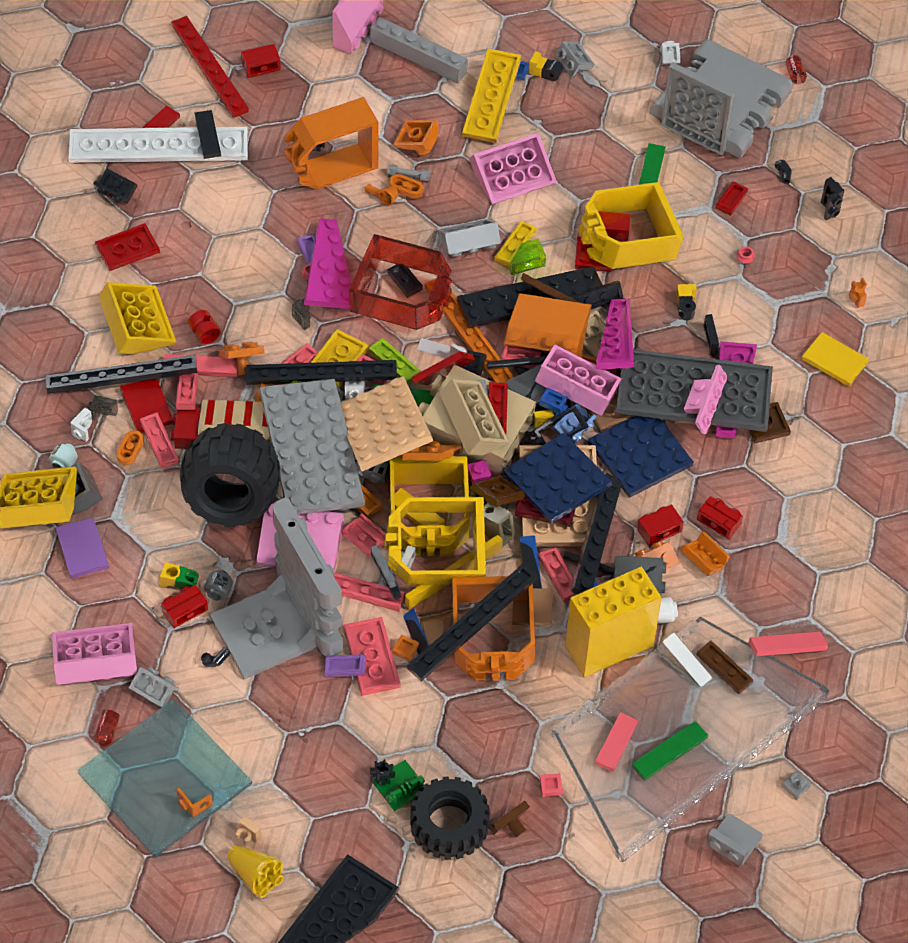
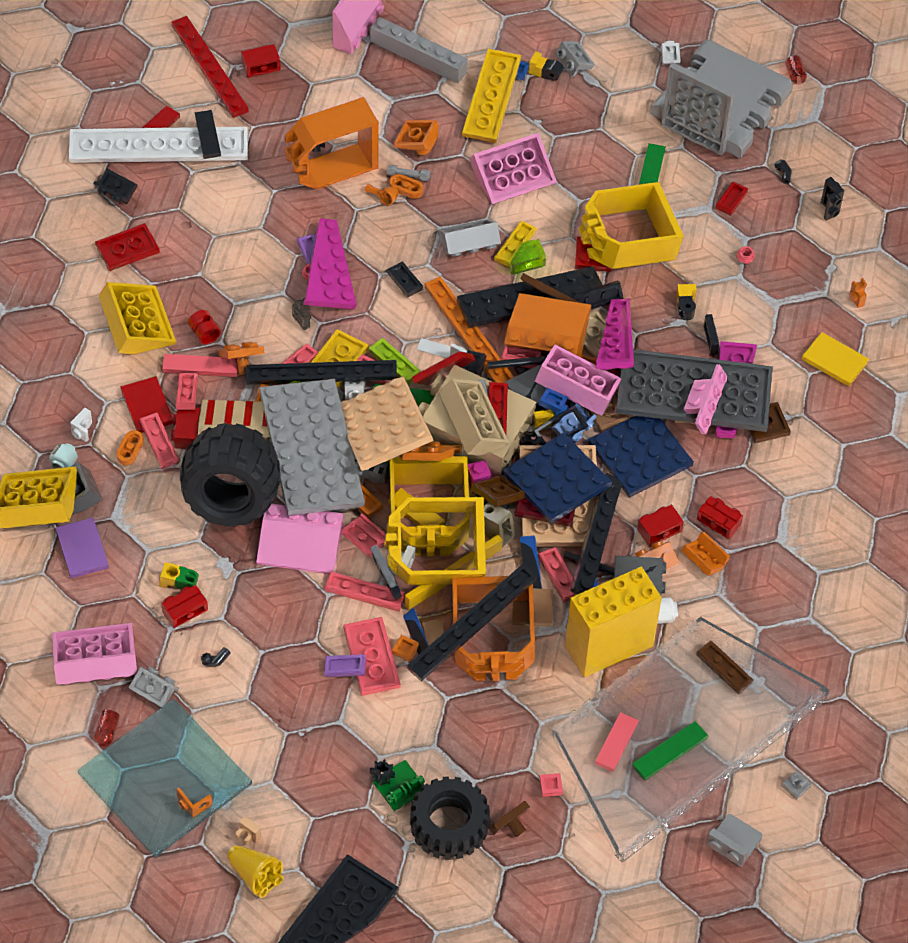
(103, 405): clear smoke bracket -> none
(121, 374): black plate -> none
(218, 585): dark grey head -> none
(293, 612): light grey bracket -> none
(392, 310): clear red container -> none
(616, 225): red brick -> none
(687, 659): white sticker -> none
(788, 643): coral tile -> none

